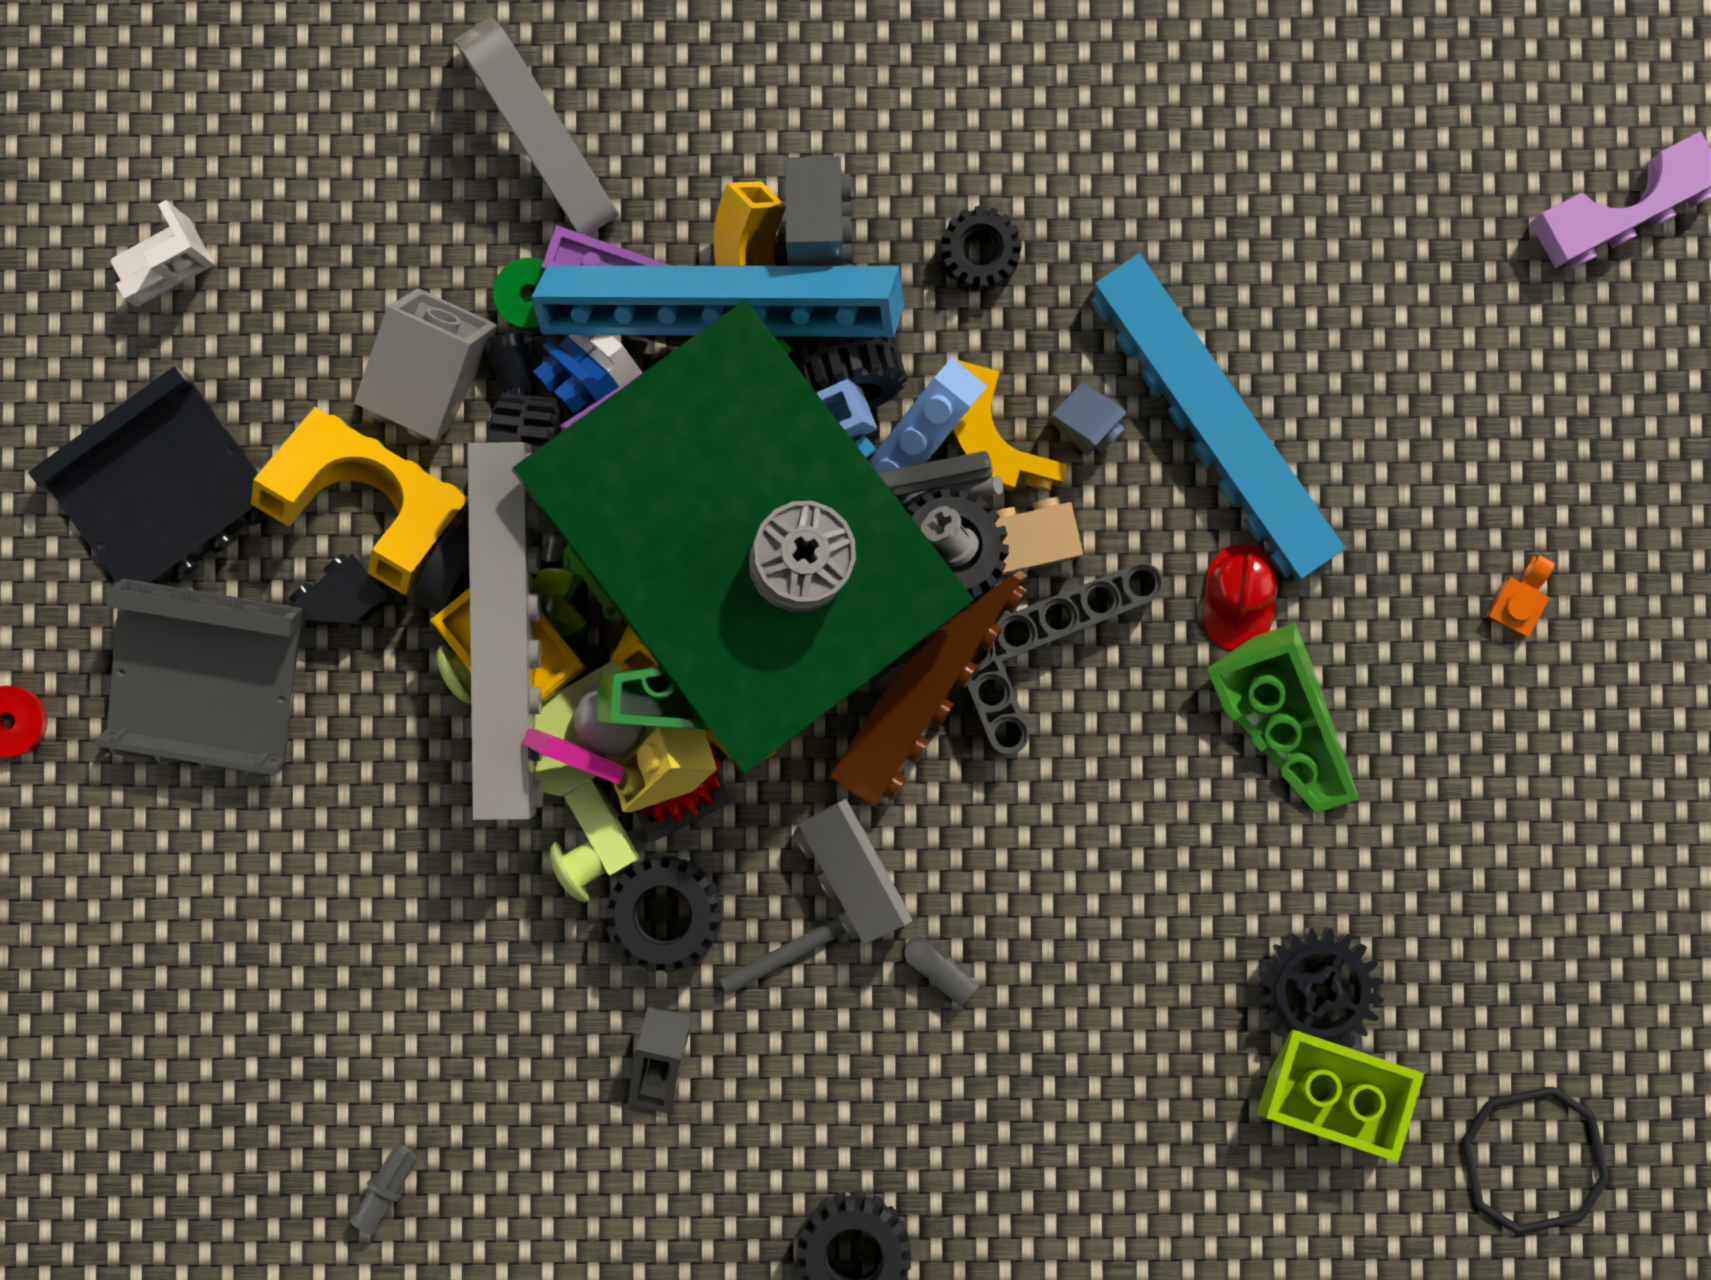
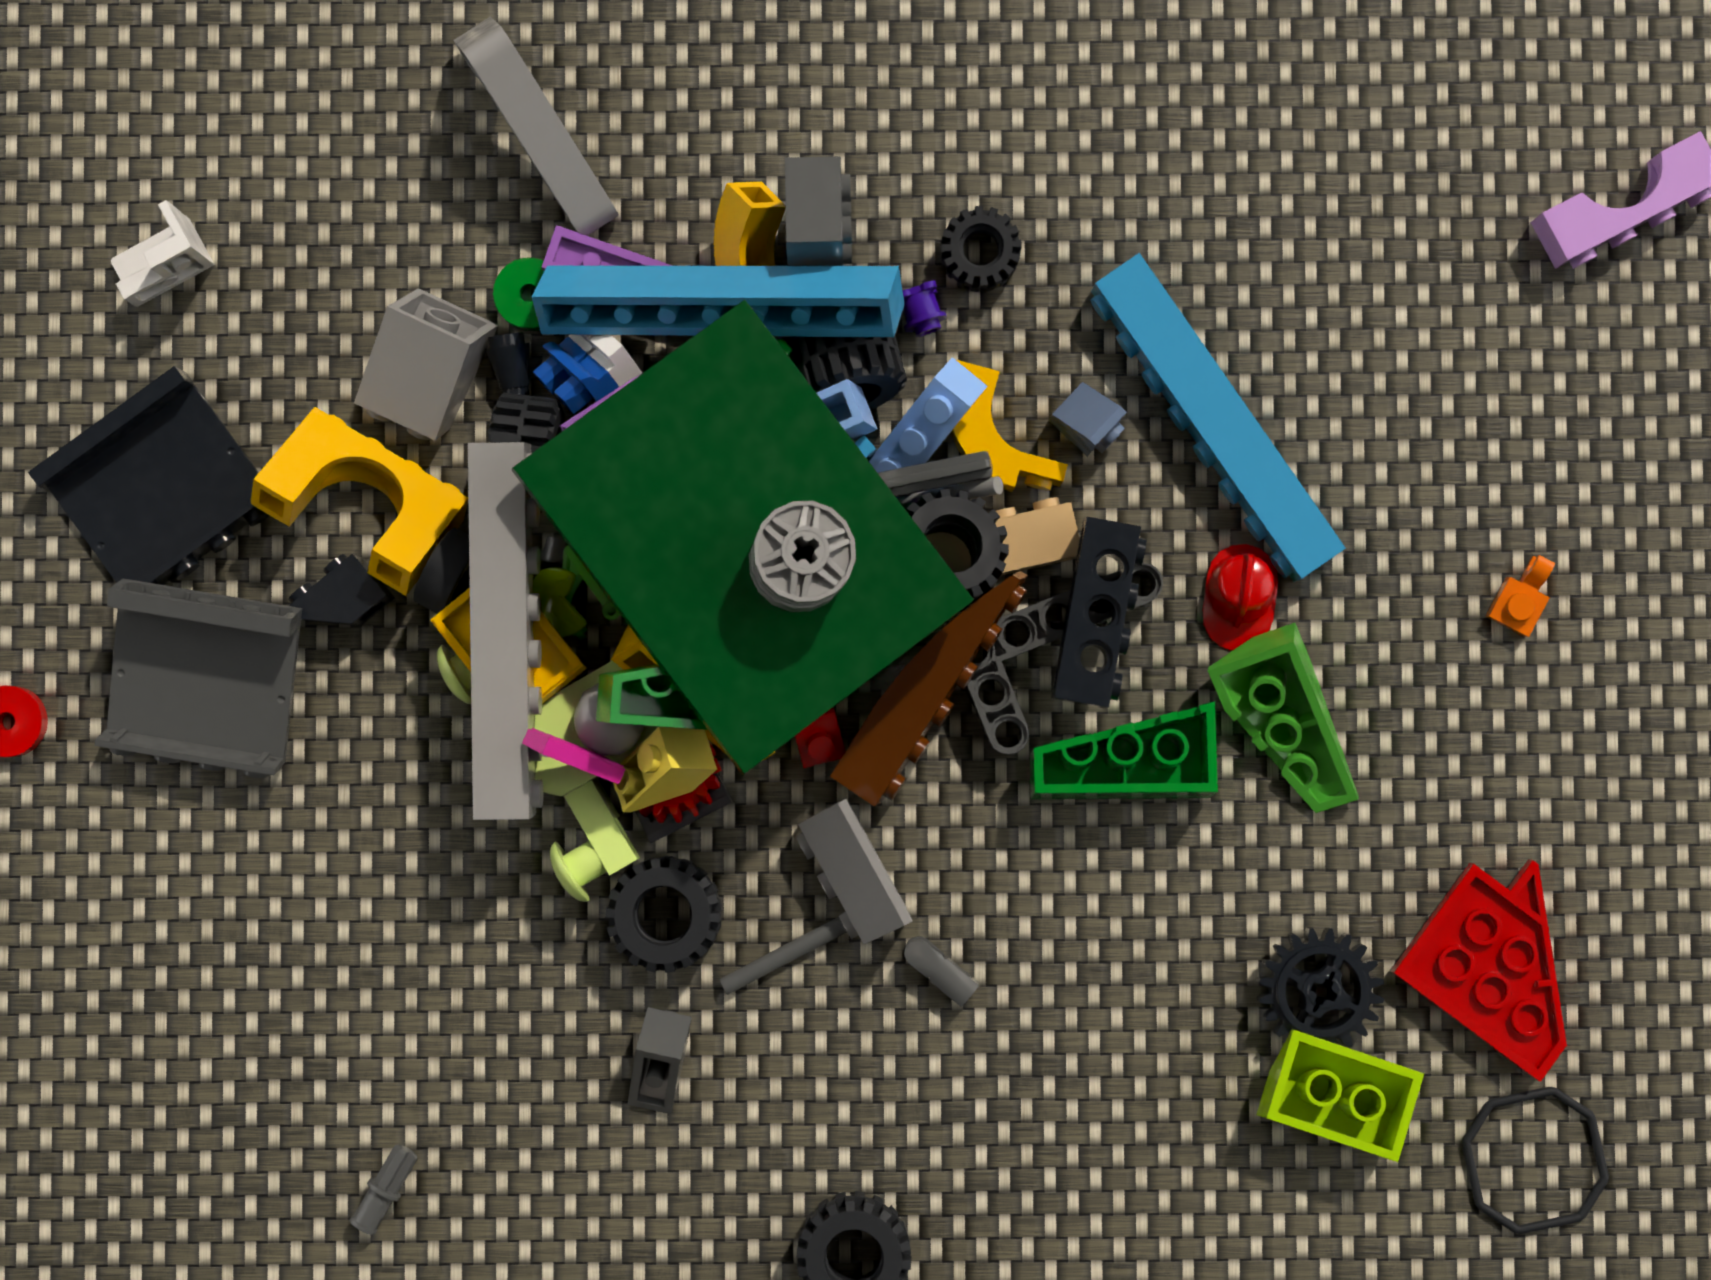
(821, 741): none -> red bracket
(922, 309): none -> dark purple brick
(945, 531): light grey bush -> none
(1098, 540): none -> black brick
(1138, 760): none -> green wedge
(1493, 966): none -> red wing

